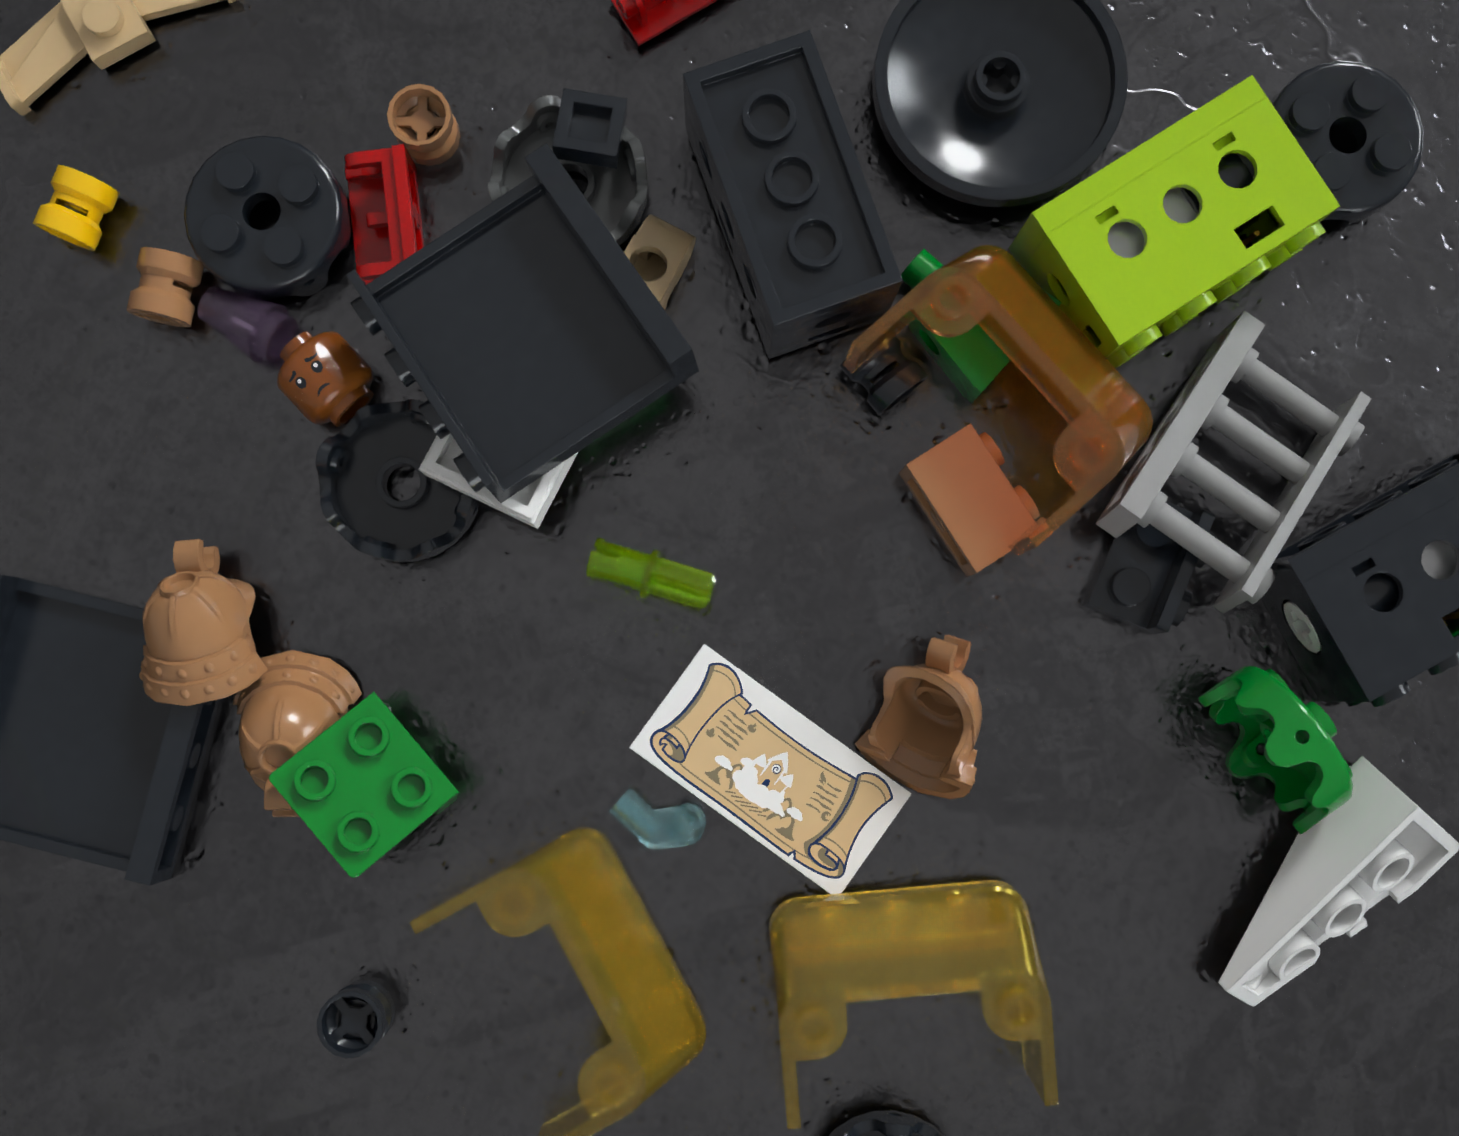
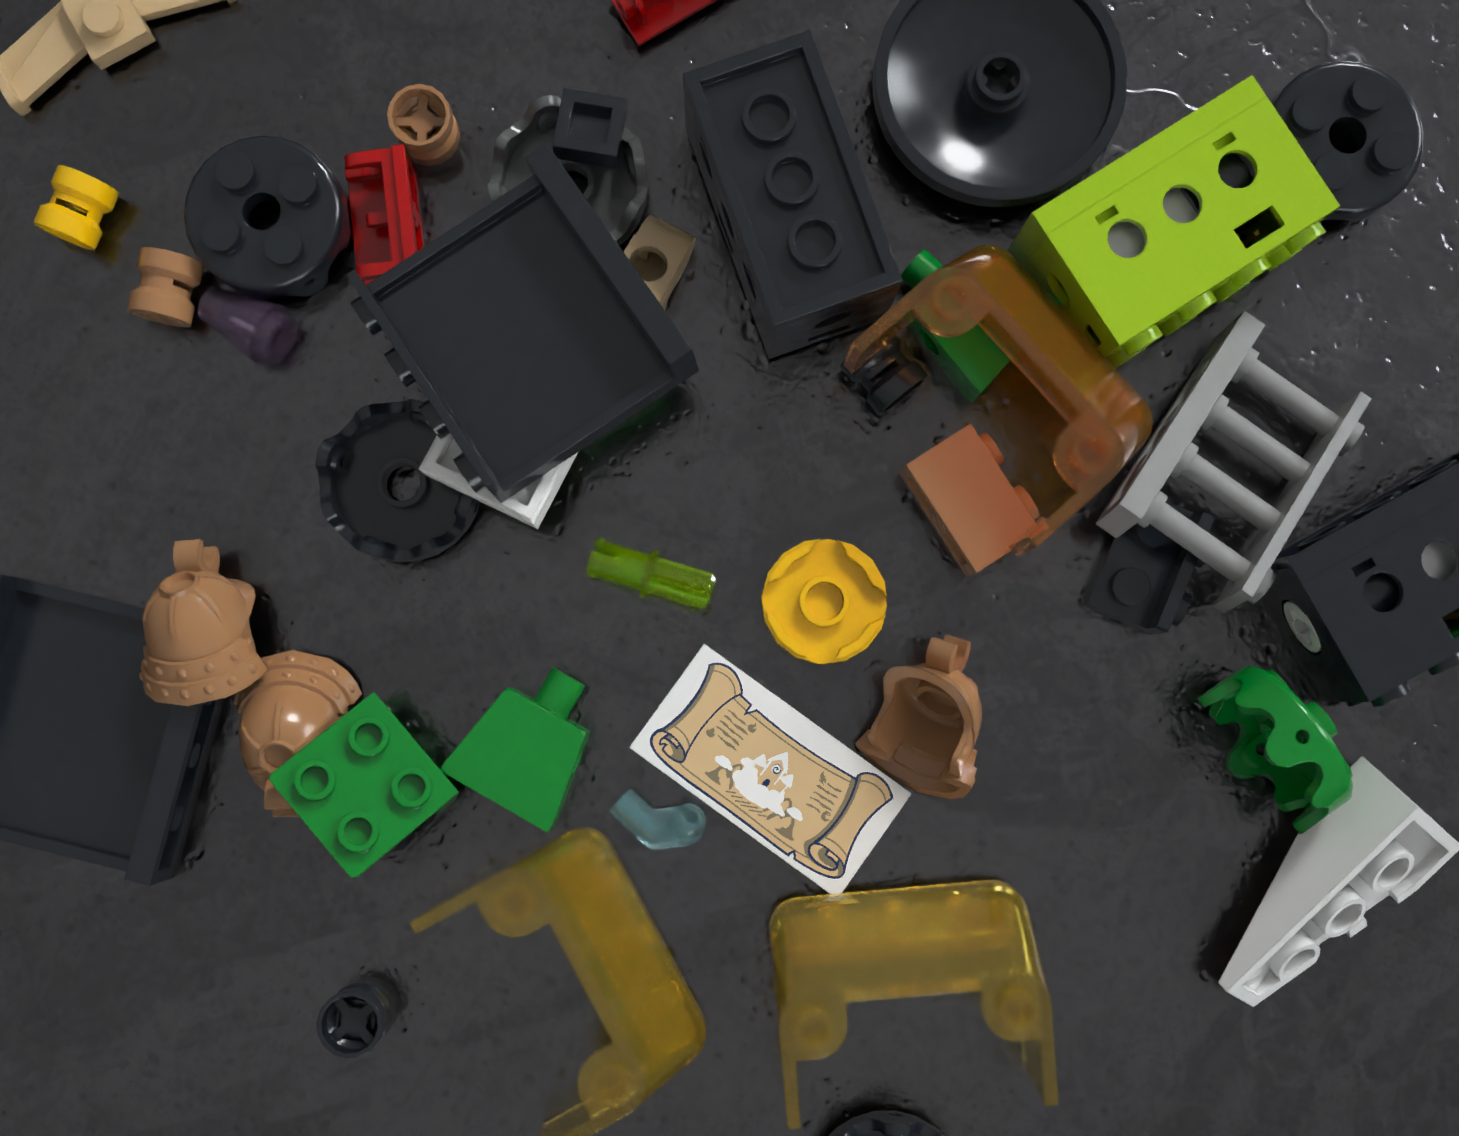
(325, 377): dark orange head -> none
(525, 750): none -> green torso
(824, 601): none -> yellow tile

